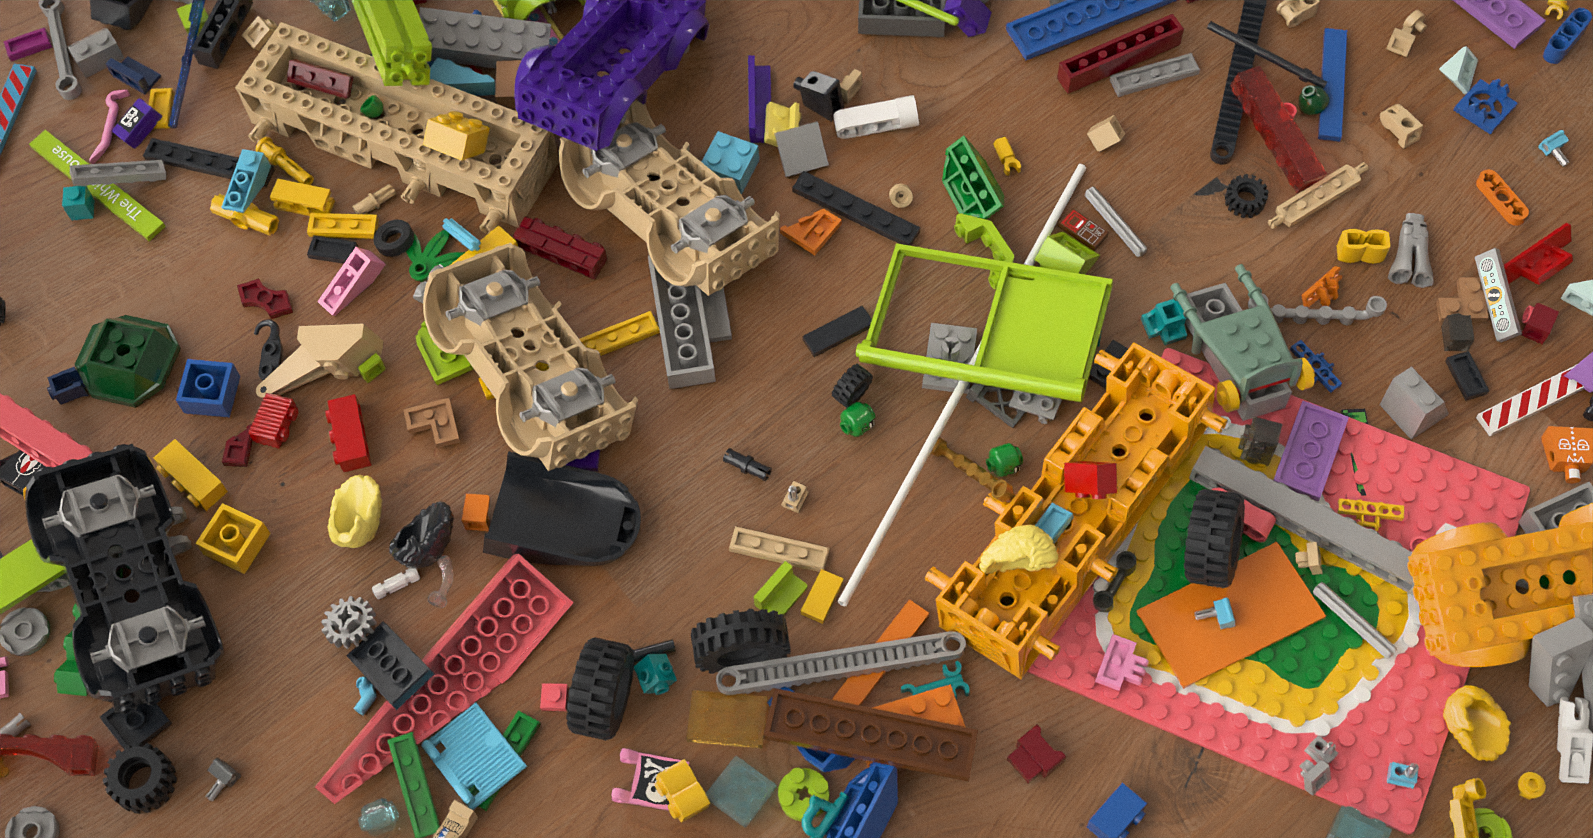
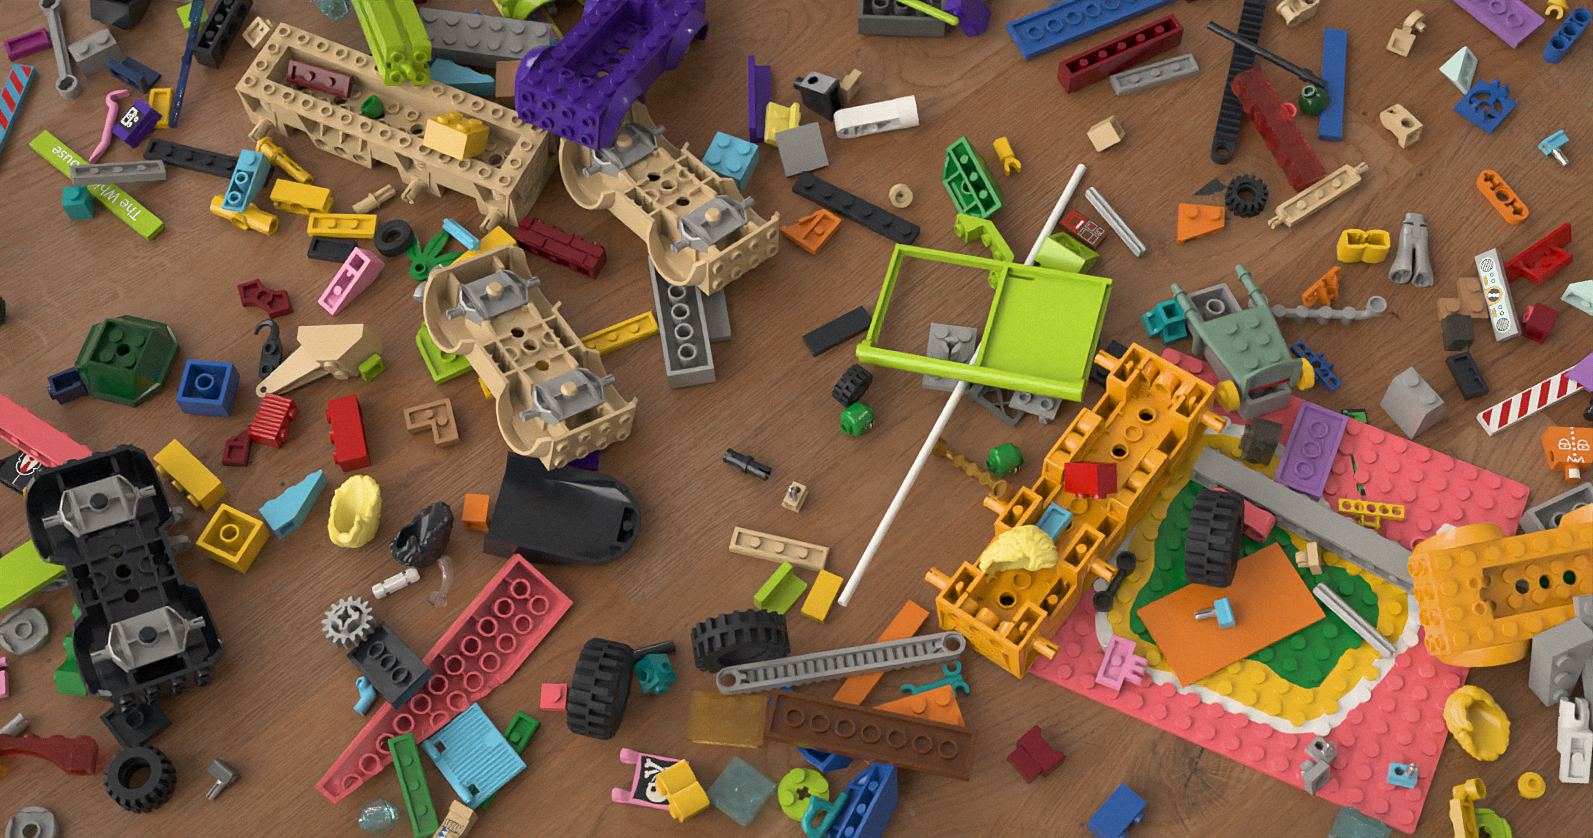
(291, 508): none -> medium azure slope
(1198, 221): none -> orange wing

